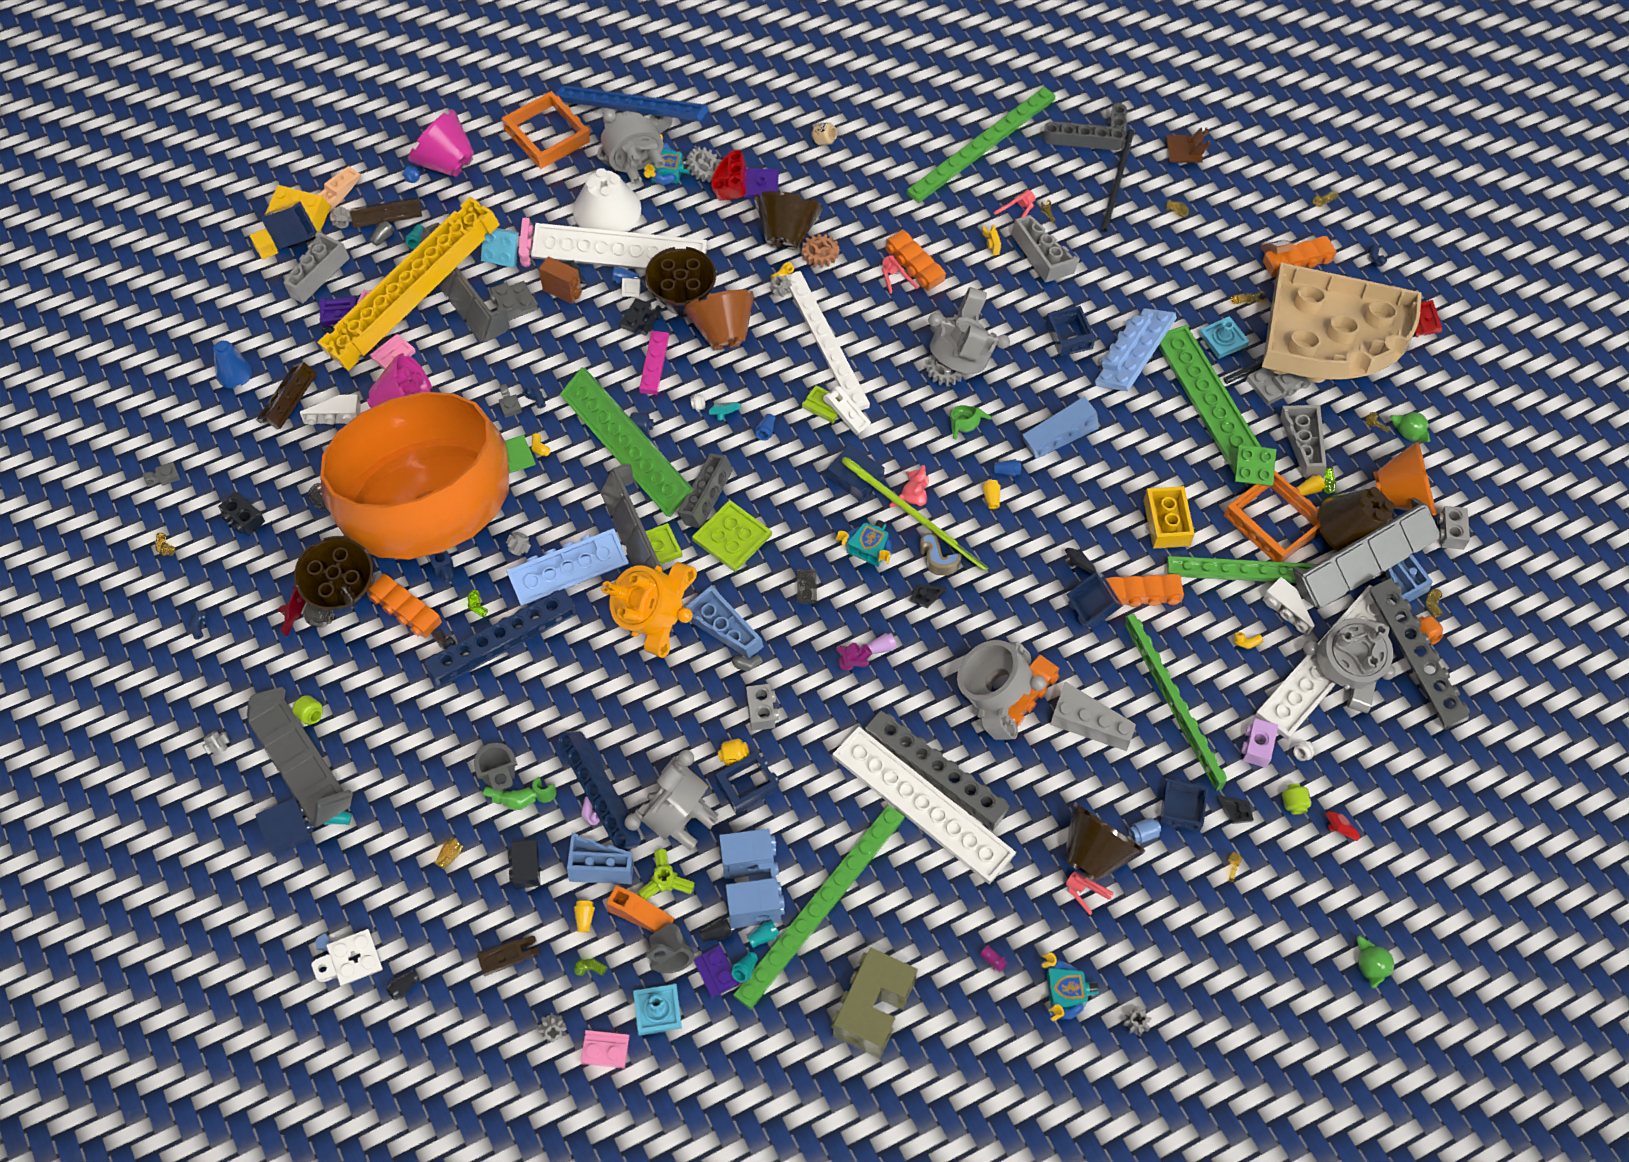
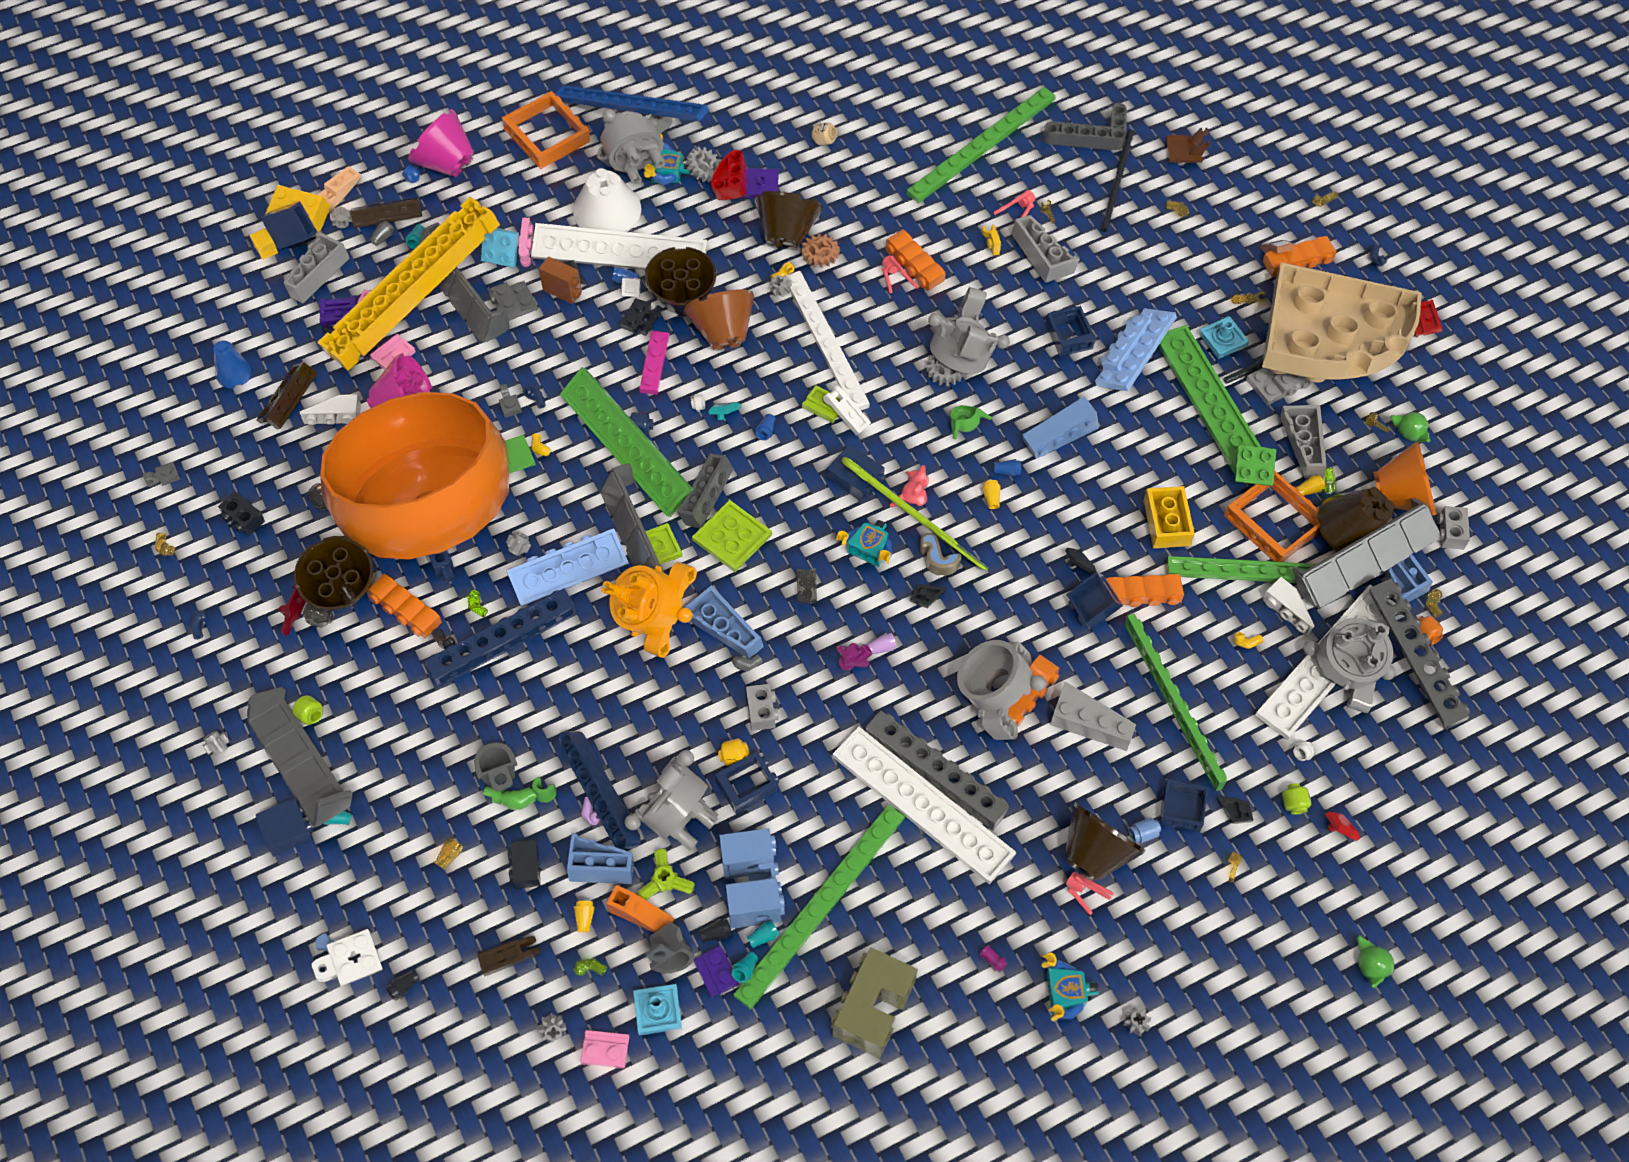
(1266, 734): lavender brick -> none

